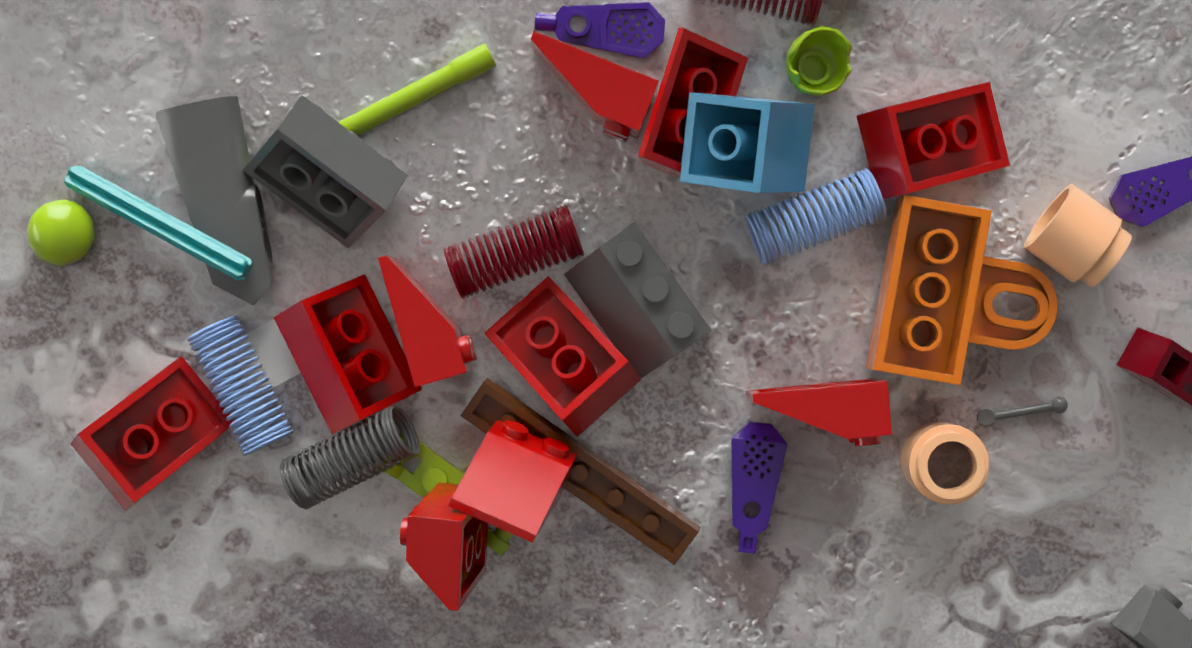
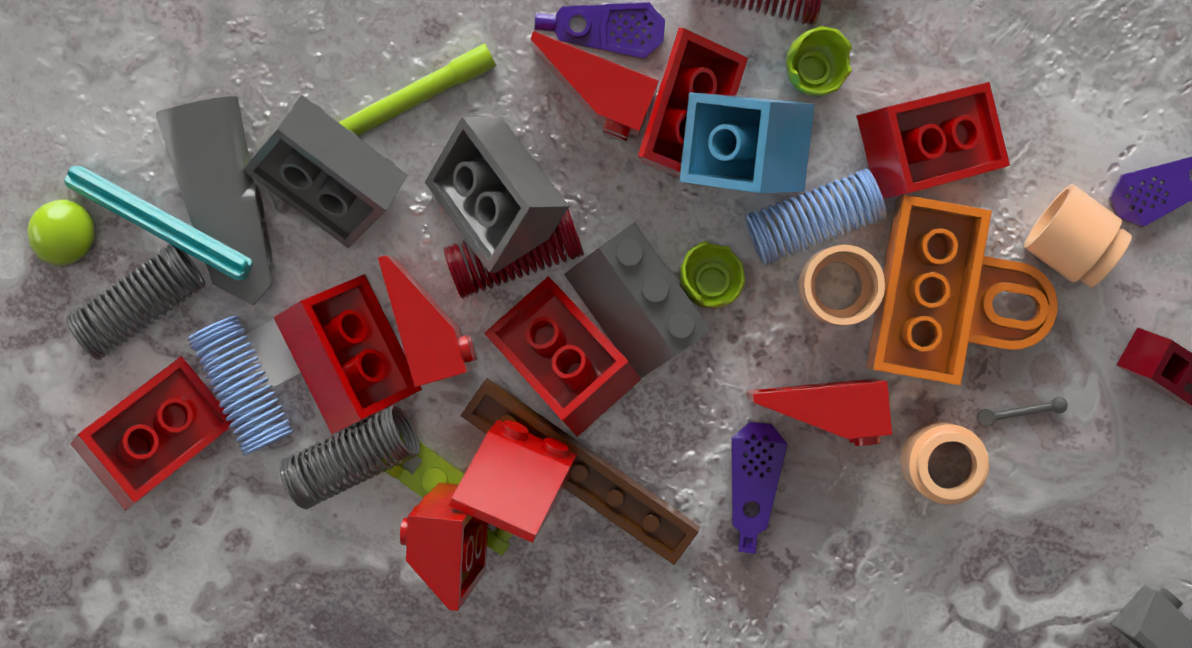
(95, 339): none -> dark grey piece
(495, 191): none -> dark grey slope
(712, 275): none -> lime hair
(870, 285): none -> light nougat piece

